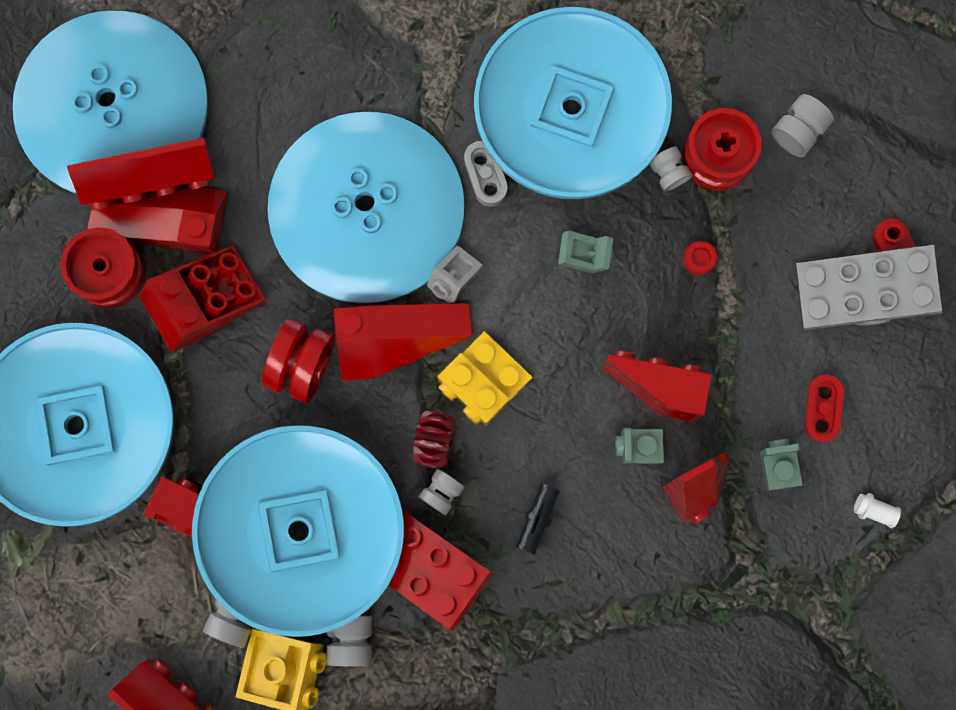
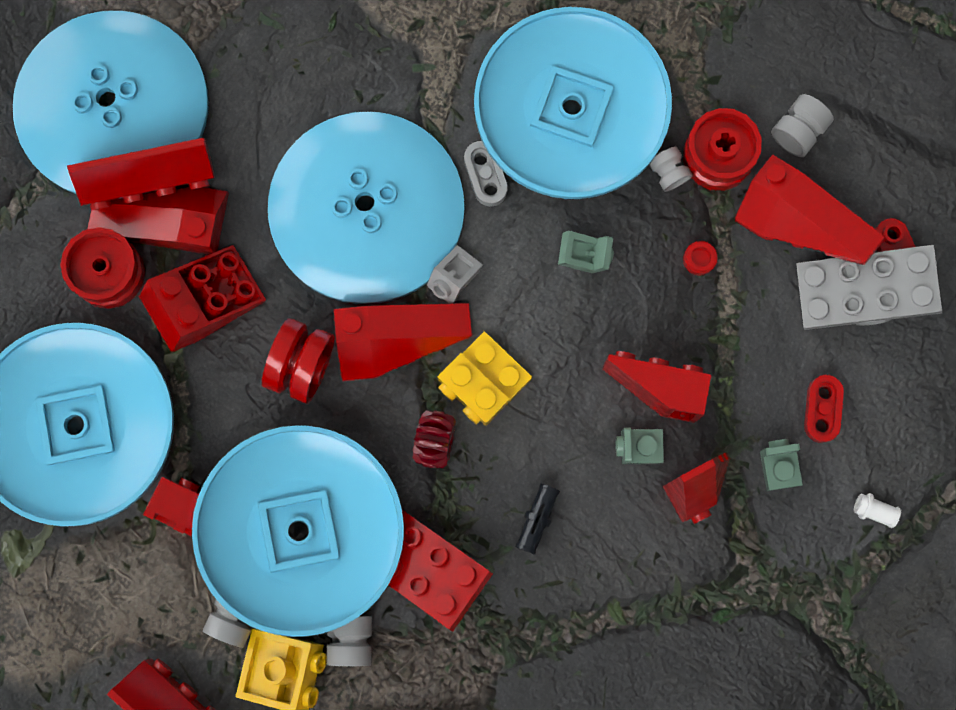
(445, 485): light grey wheel -> none
(798, 211): none -> red wedge

